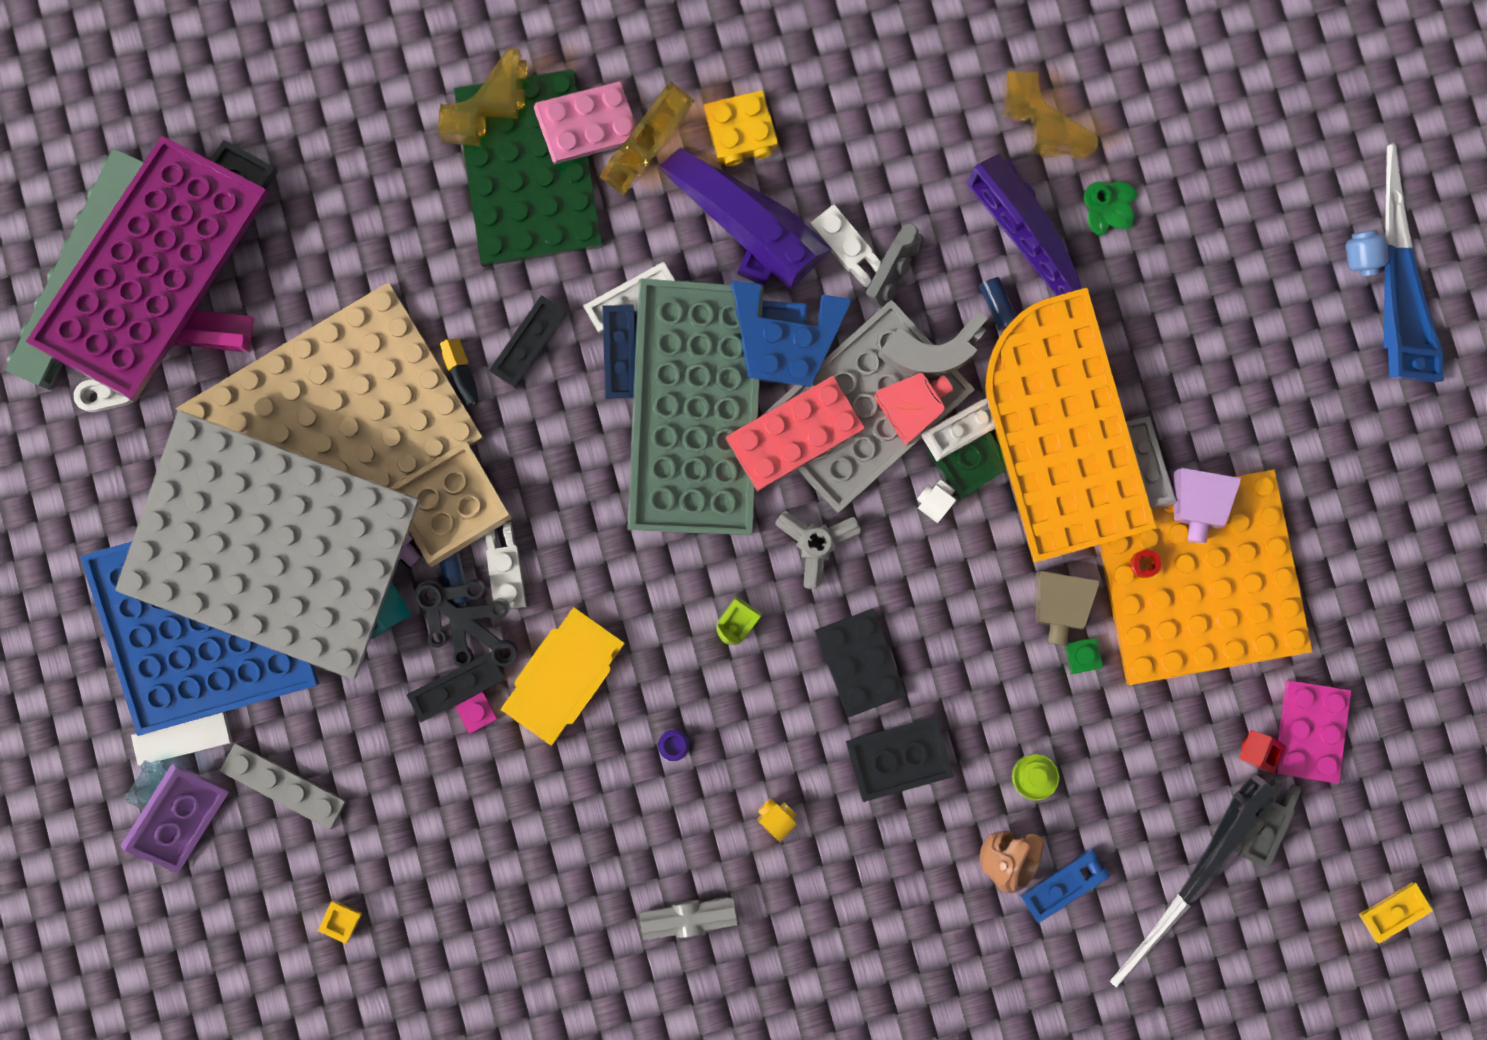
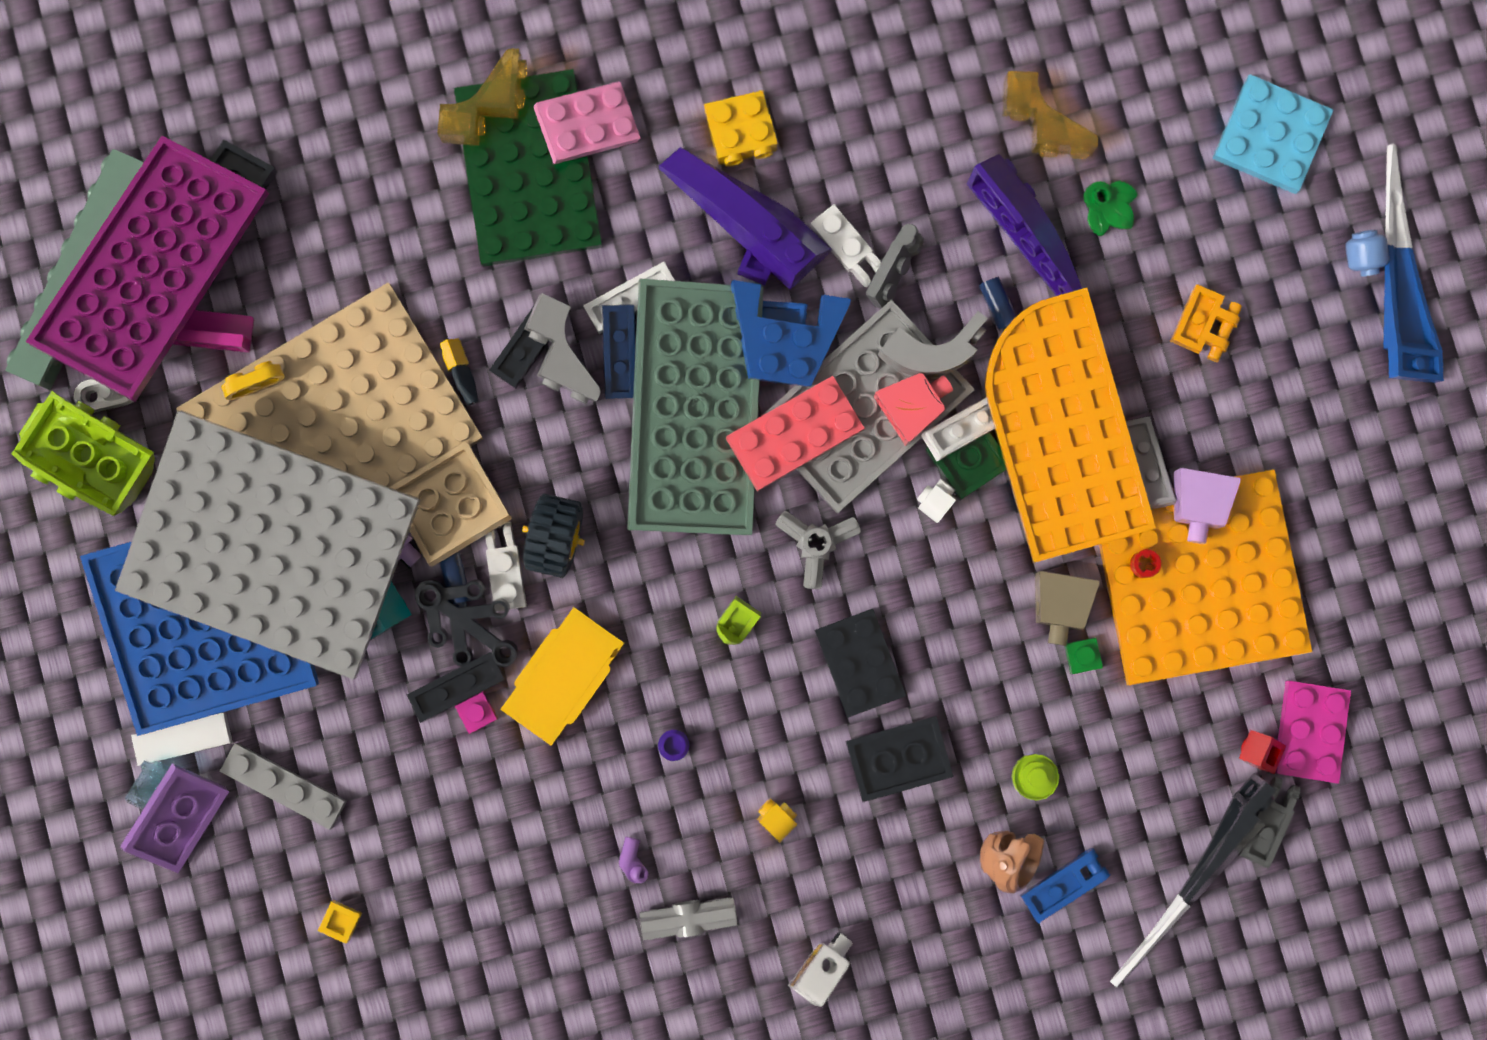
(83, 455): none -> lime slope
(241, 385): none -> yellow plate
(553, 535): none -> black wheel
(560, 365): none -> light grey arch
(630, 863): none -> medium lavender arm
(647, 139): clear yellow arch -> none
(812, 980): none -> white torso
(1197, 321): none -> light orange plate
(1272, 134): none -> medium azure plate
(1395, 912): yellow plate -> none

